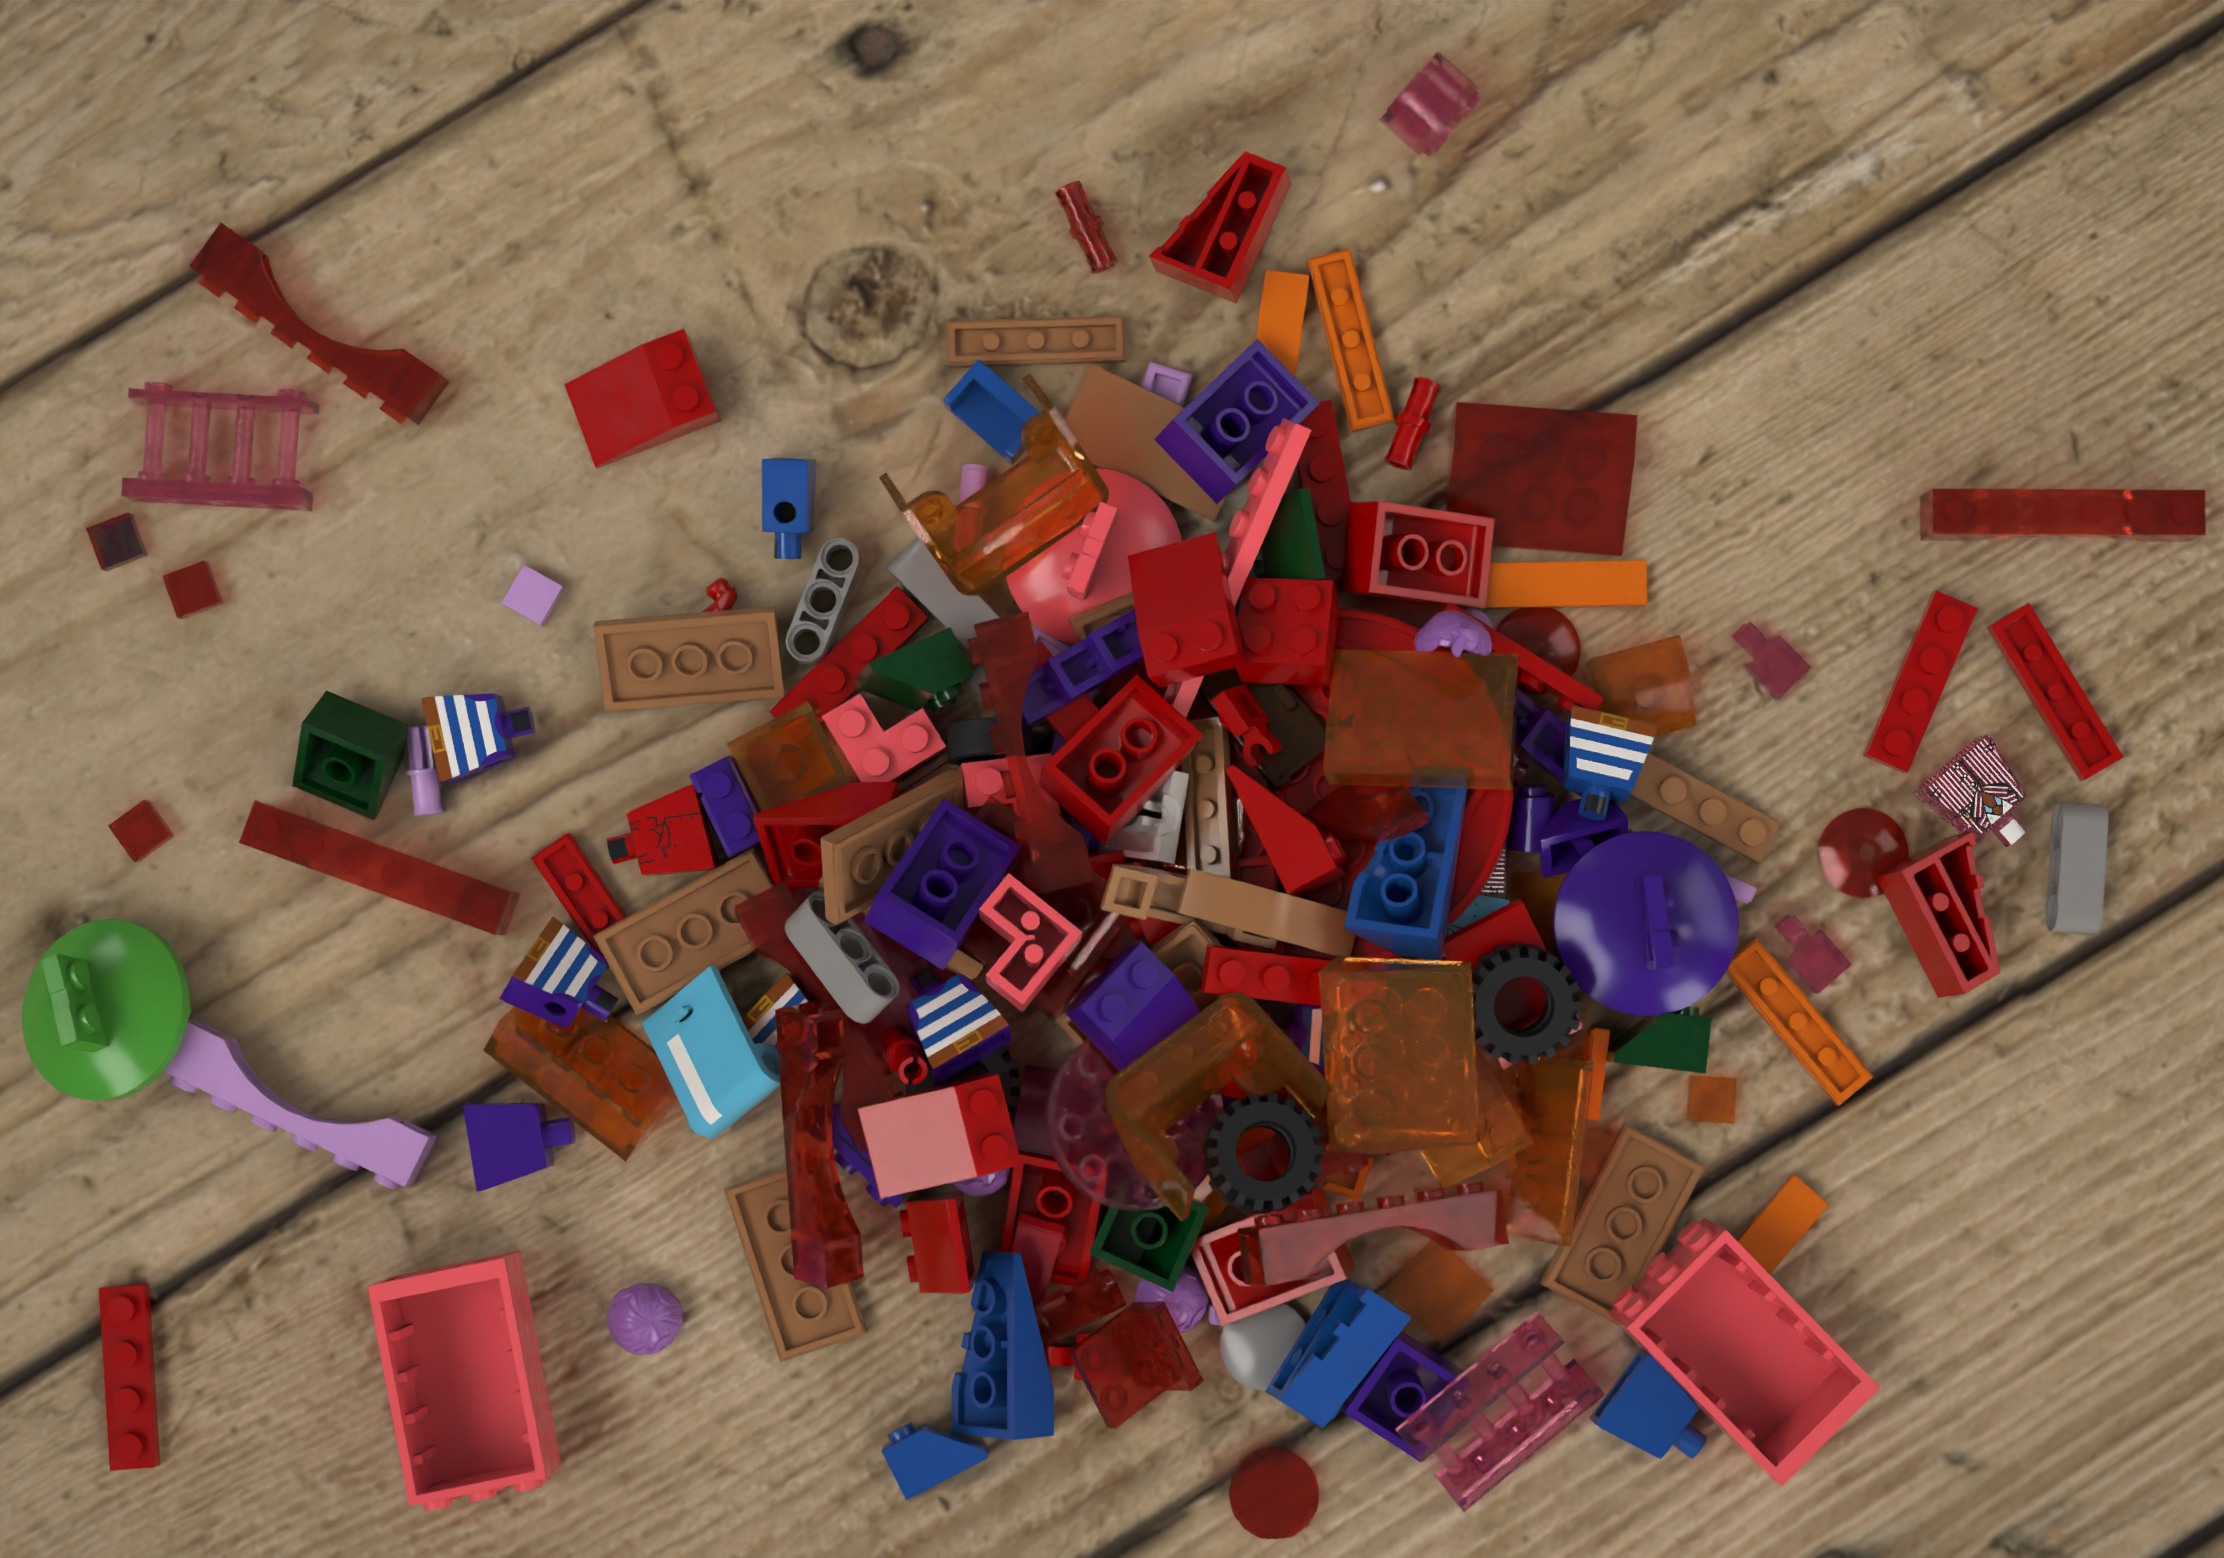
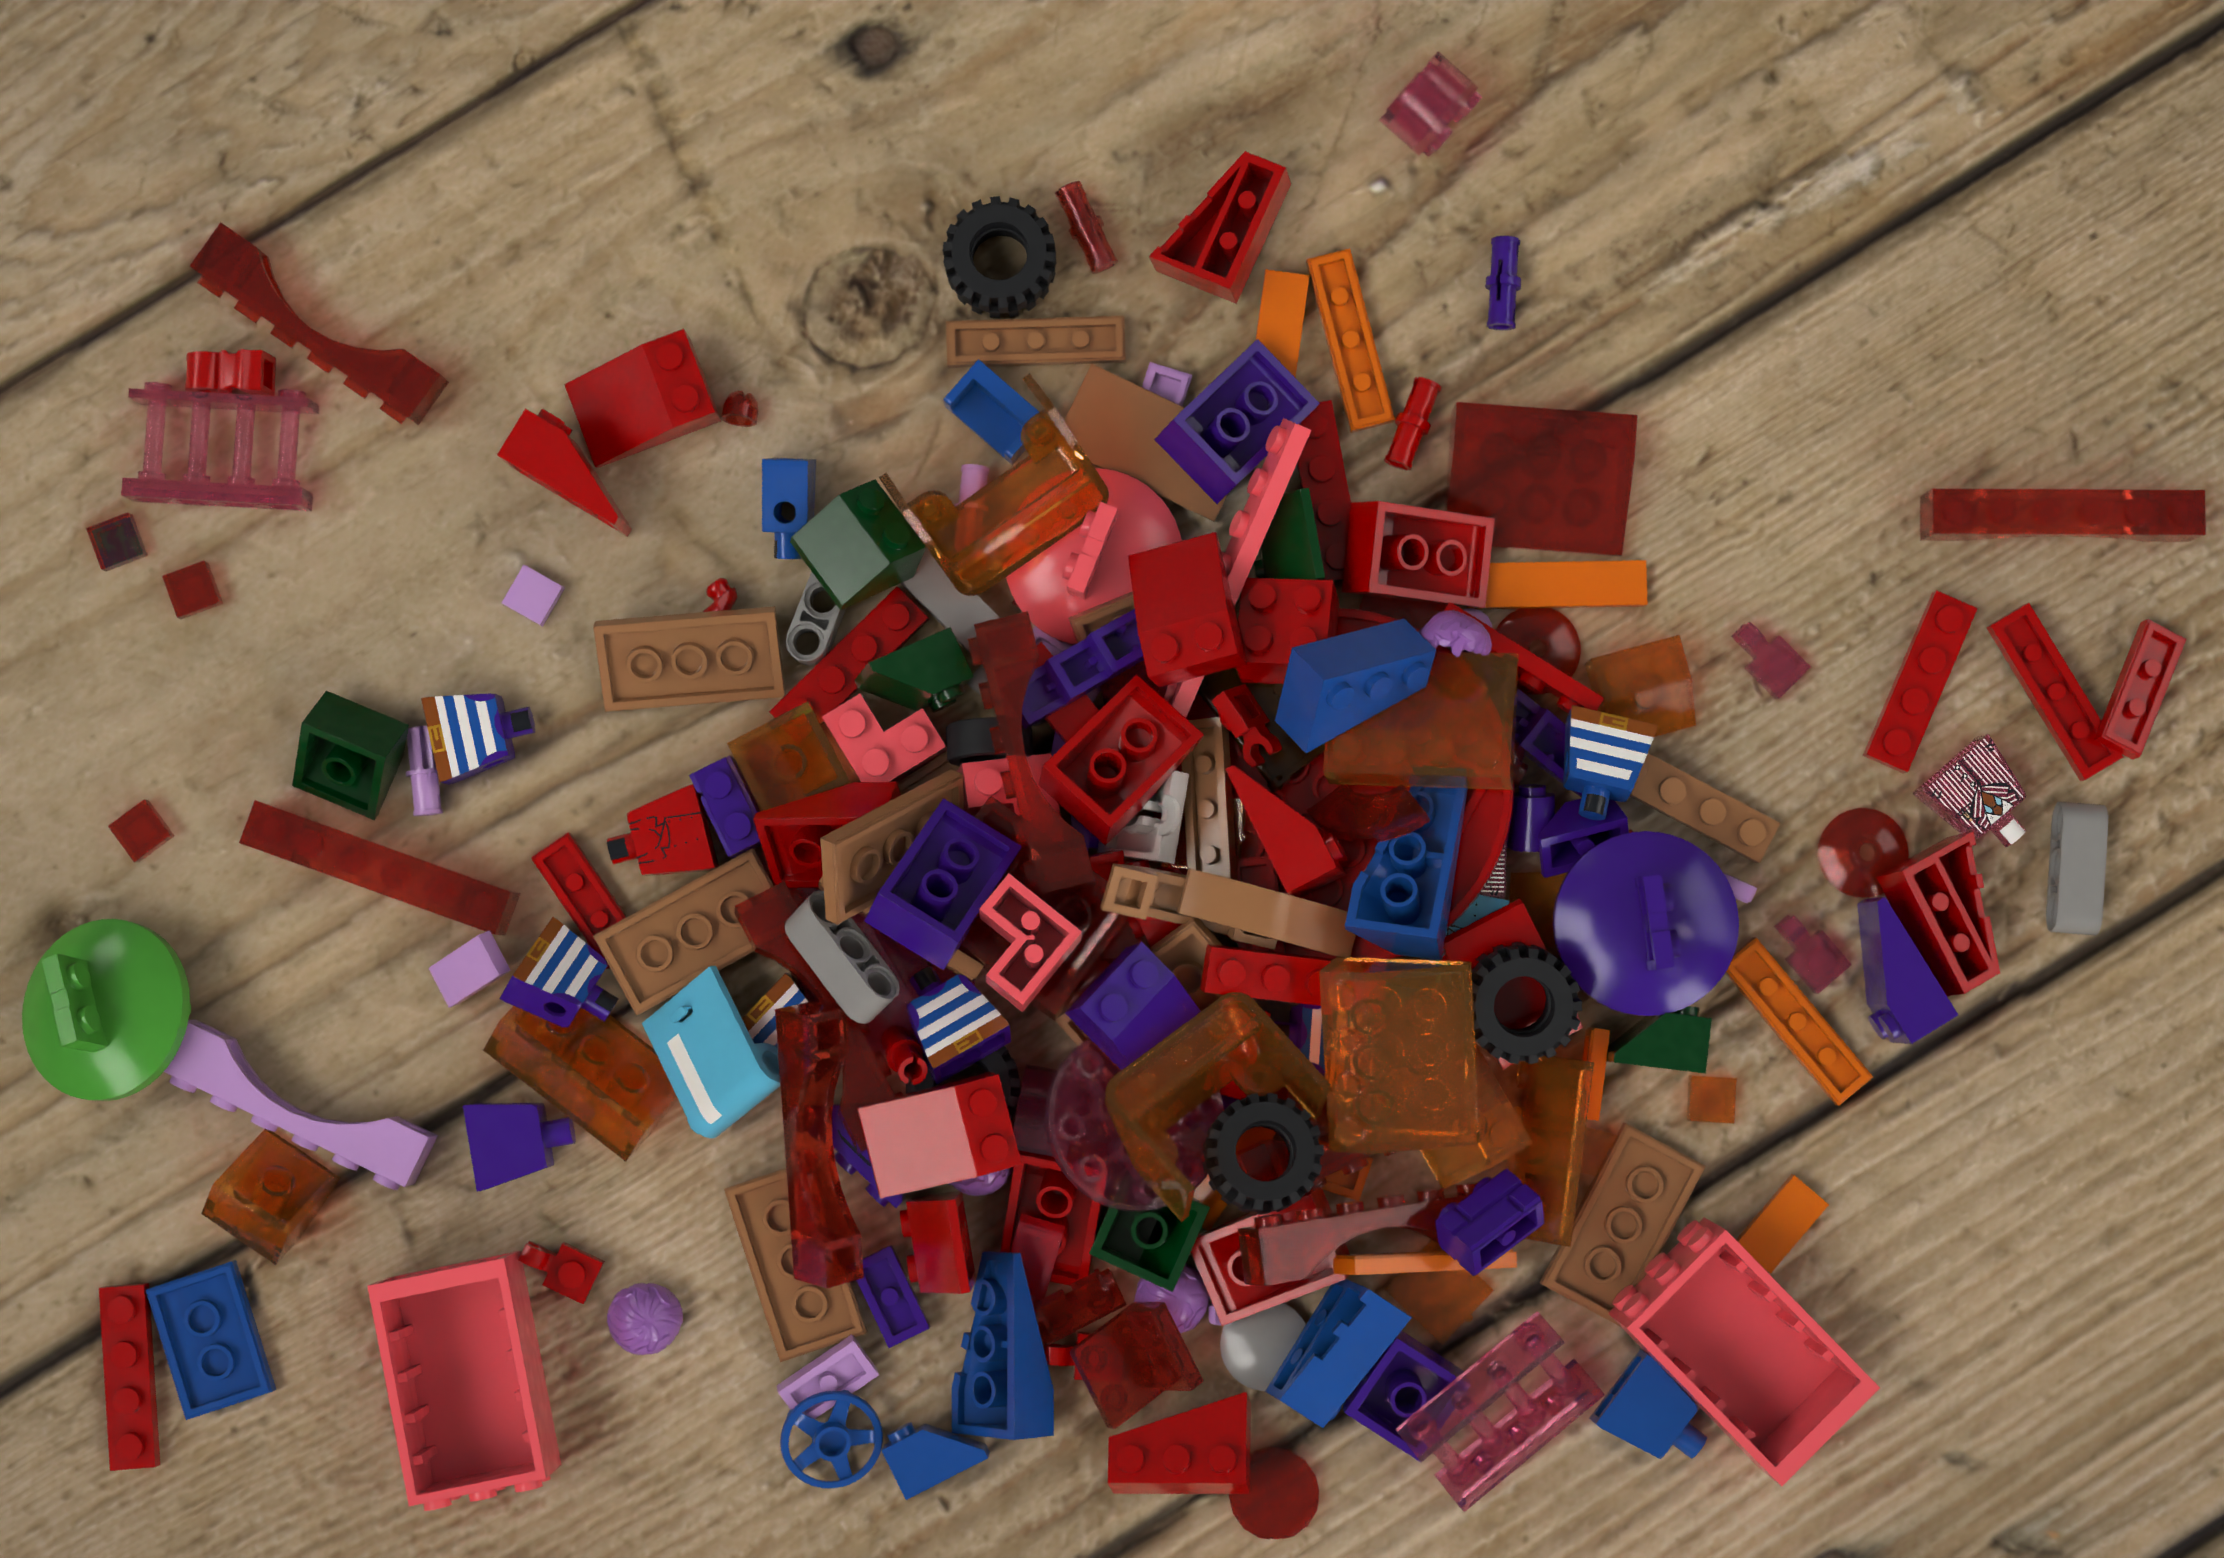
(210, 1340): none -> blue tile
(224, 371): none -> red leg
(269, 1195): none -> clear orange slope
(469, 969): none -> lavender tile
(547, 455): none -> red slope
(569, 1271): none -> red plate
(740, 409): none -> clear red hinge
(831, 1439): none -> blue wheel
(838, 1369): none -> lavender plate
(859, 545): none -> dark green slope
(891, 1297): none -> dark purple plate
(991, 221): none -> black tyre
(1186, 1452): none -> red wedge
(1350, 679): none -> blue wedge
(1409, 1263): none -> orange tile
(1489, 1221): none -> dark purple brick
(1503, 283): none -> dark purple pin
(1897, 979): none -> dark purple slope
(2140, 689): none -> red tile

